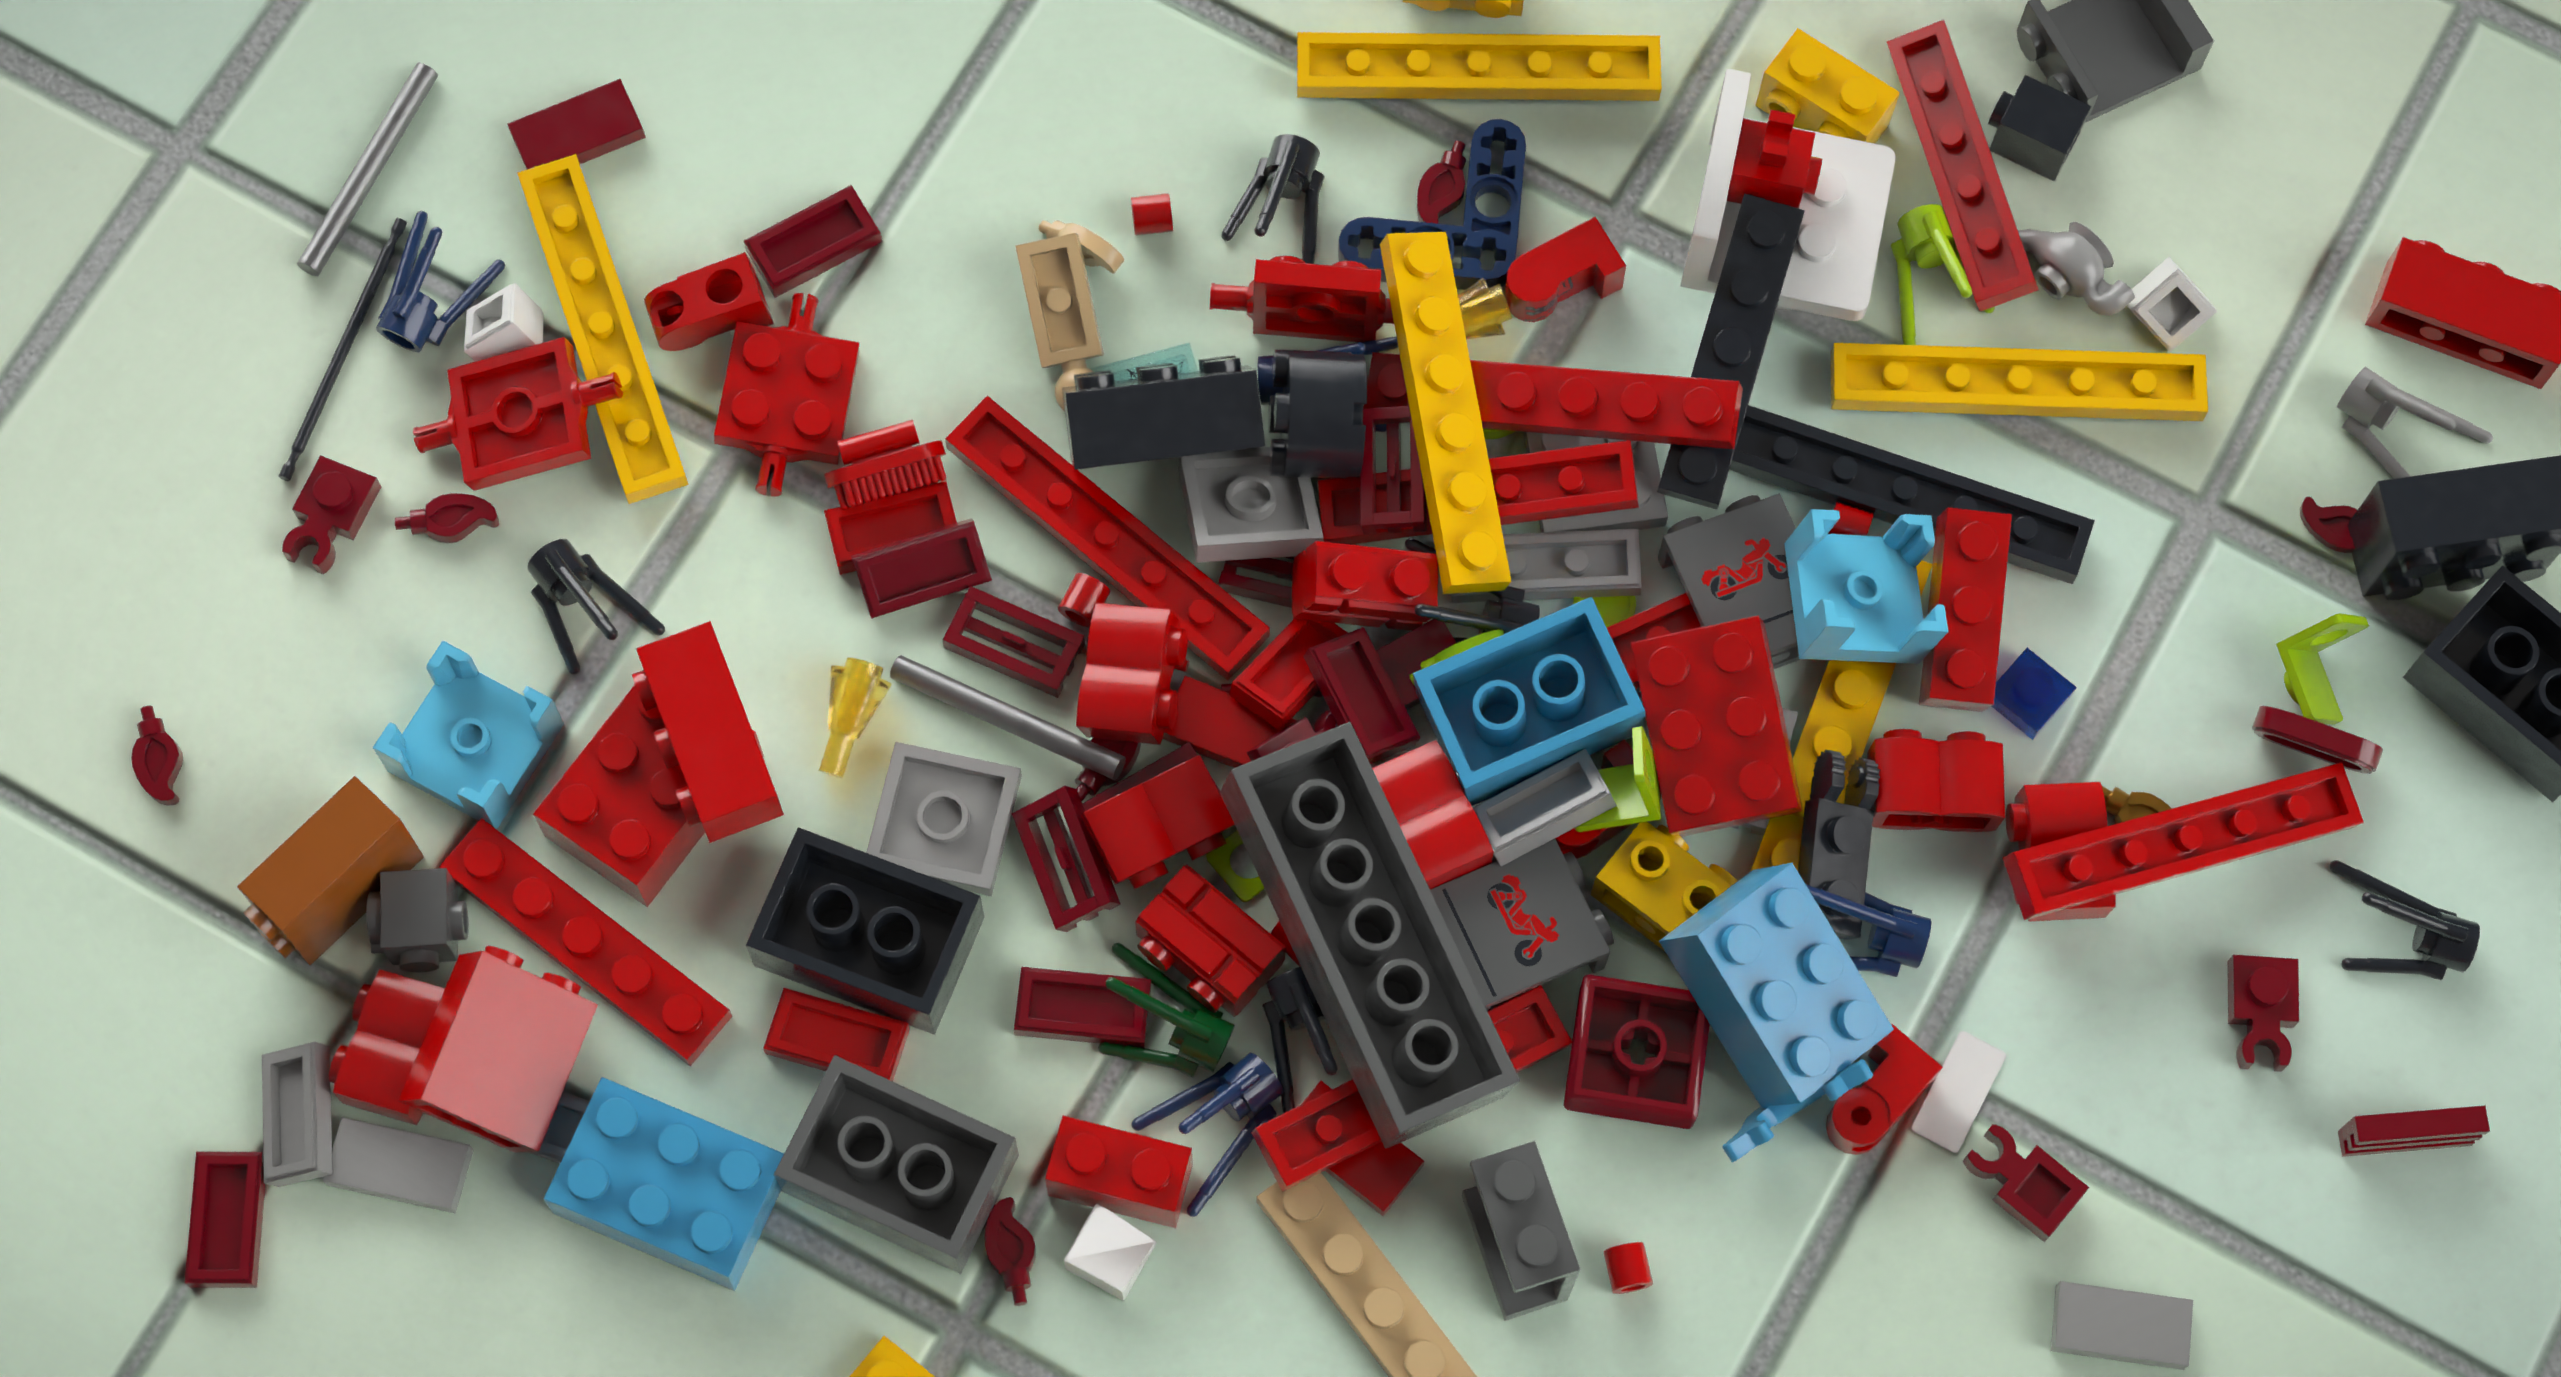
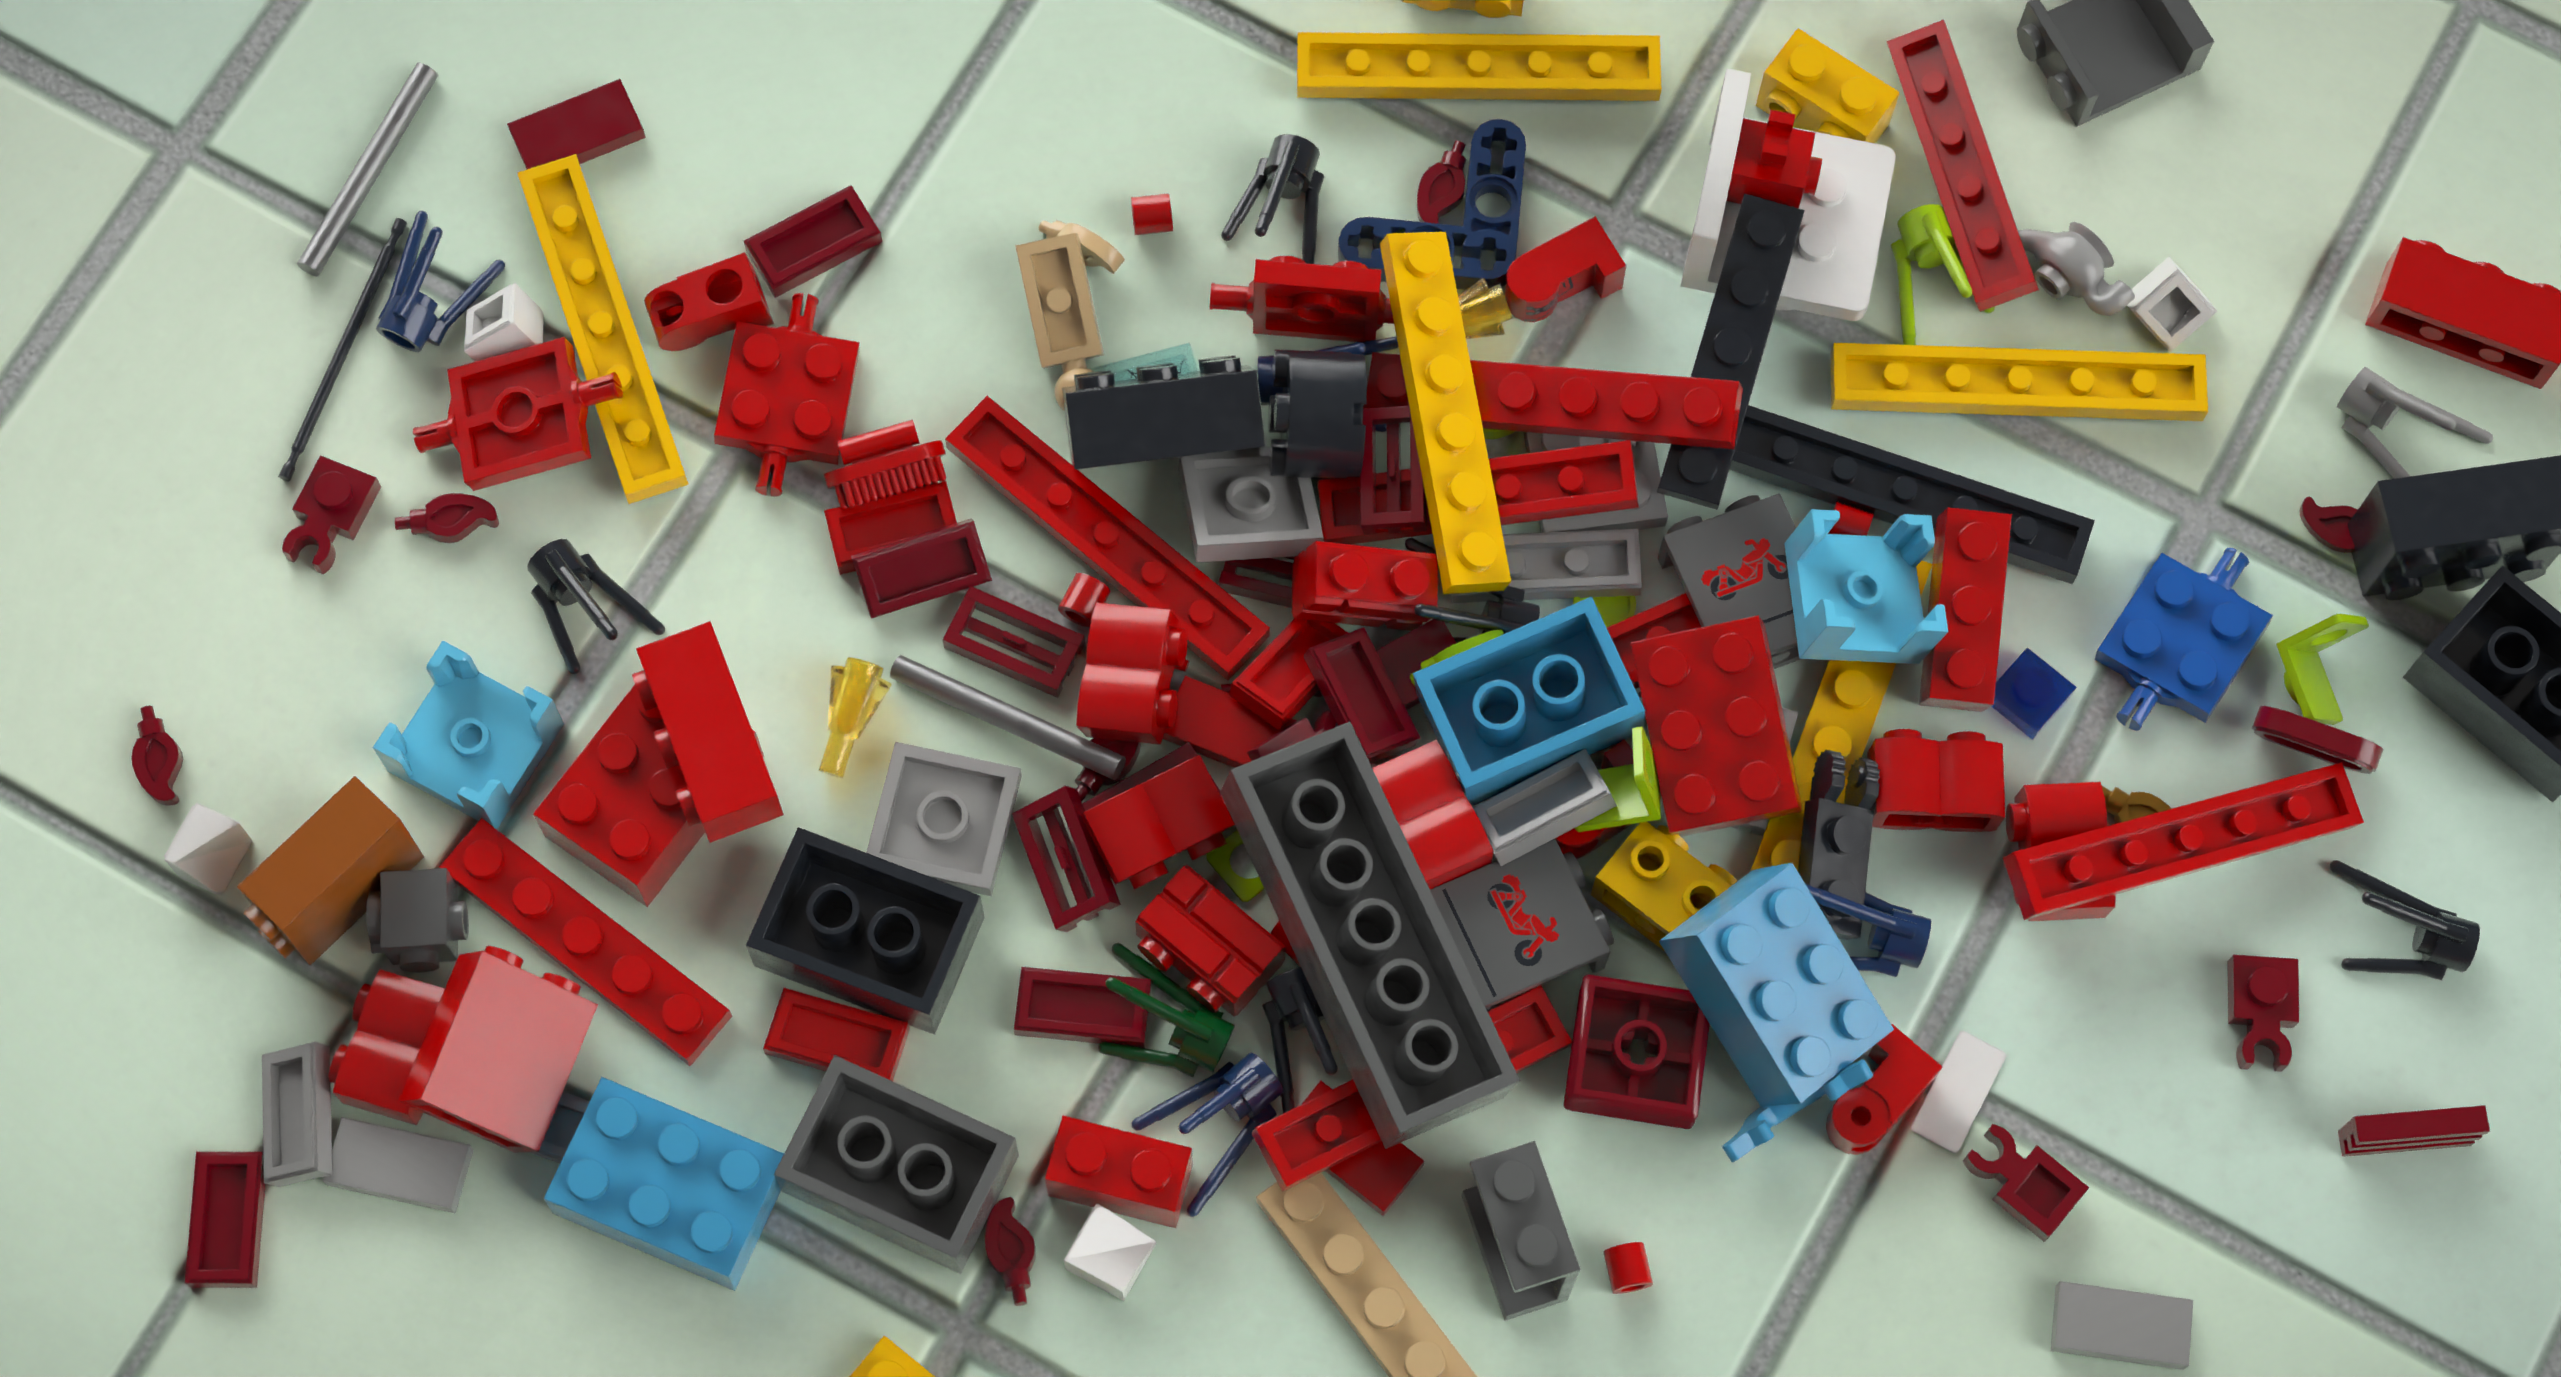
(208, 849): none -> white slope
(2037, 126): black brick -> none
(2183, 638): none -> blue plate

